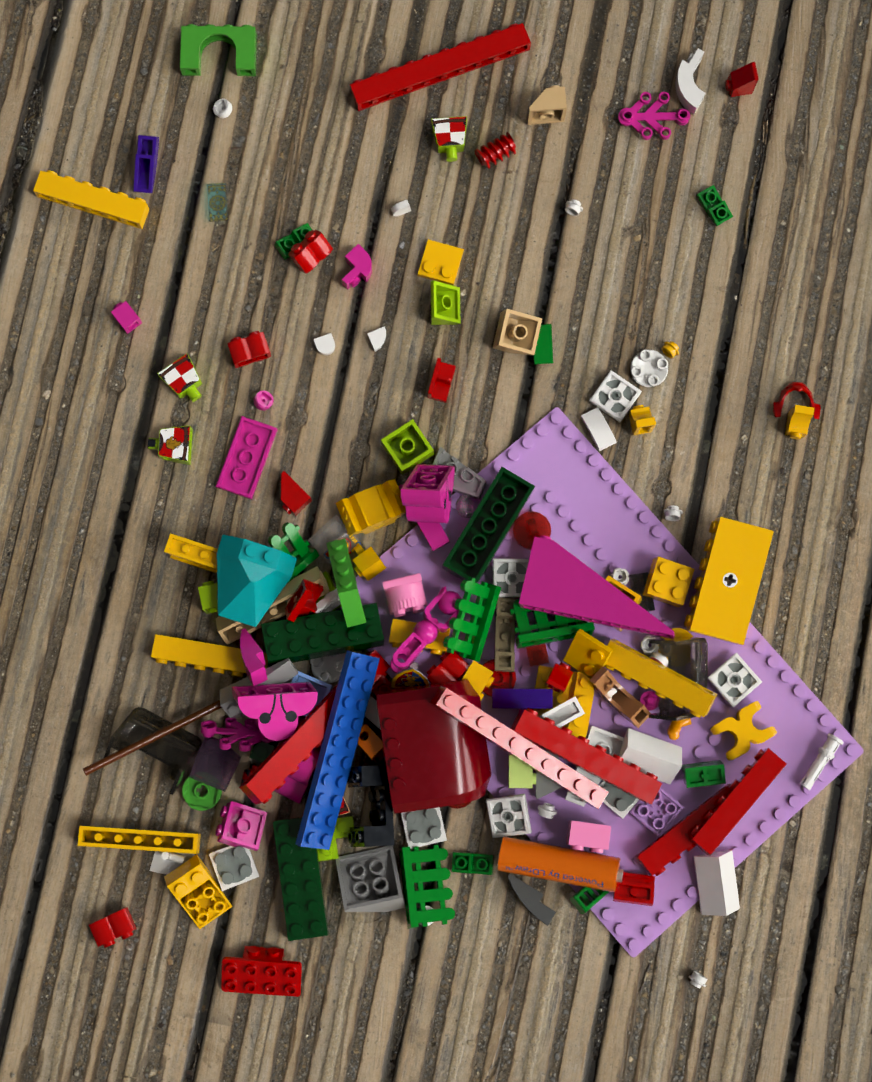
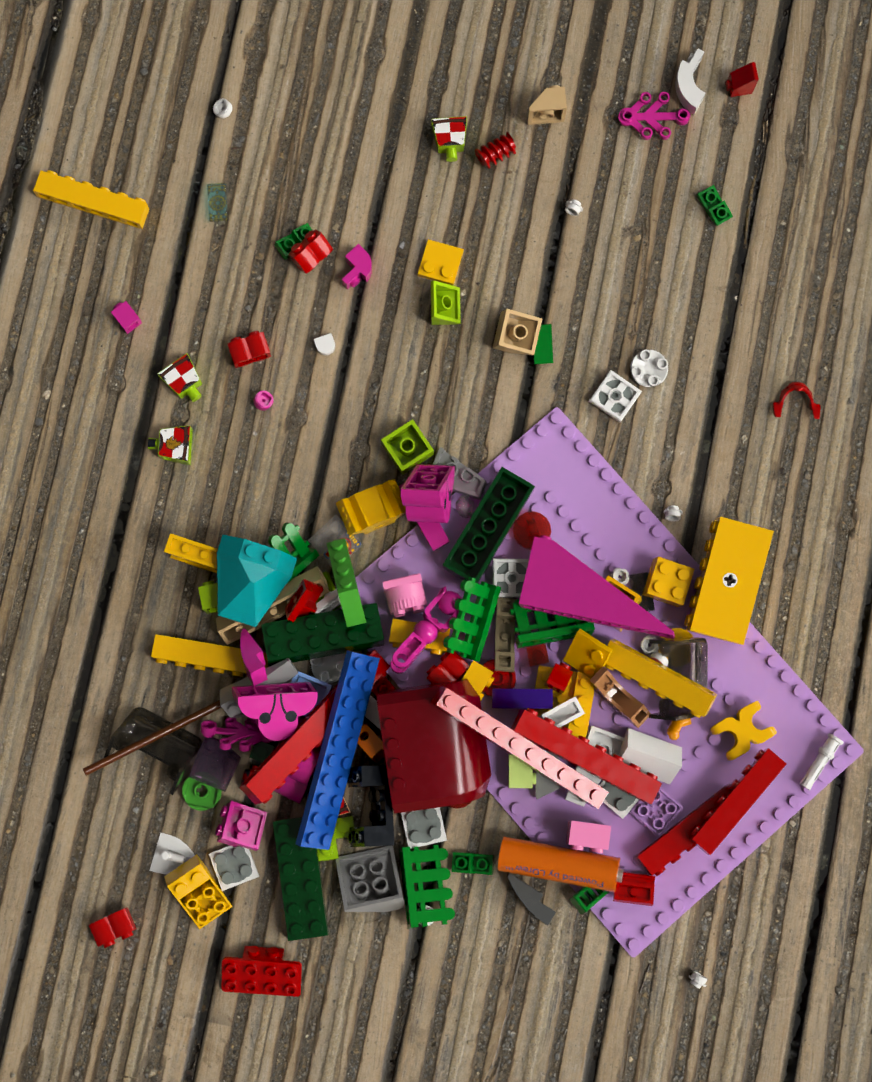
(139, 839): yellow brick -> none
(146, 163): dark purple slope -> none
(197, 38): bright green arch -> none
(246, 457): dark pink tile -> none
(292, 495): red slope -> none
(367, 563): yellow brick -> none
(377, 338): white tile -> none
(401, 208): white tile -> none
(409, 678): shield -> none
(440, 66): red brick -> none
(441, 381): red panel -> none
(508, 815): white piece -> none
(547, 810): white plate -> none
(598, 429): white slope -> none
(641, 420): yellow arch -> none
(649, 700): dark pink tile -> none
(670, 349): yellow plate -> none
(704, 774): green hinge -> none
(716, 883): white slope -> none
(734, 680): white piece -> none
(798, 421): yellow arch -> none

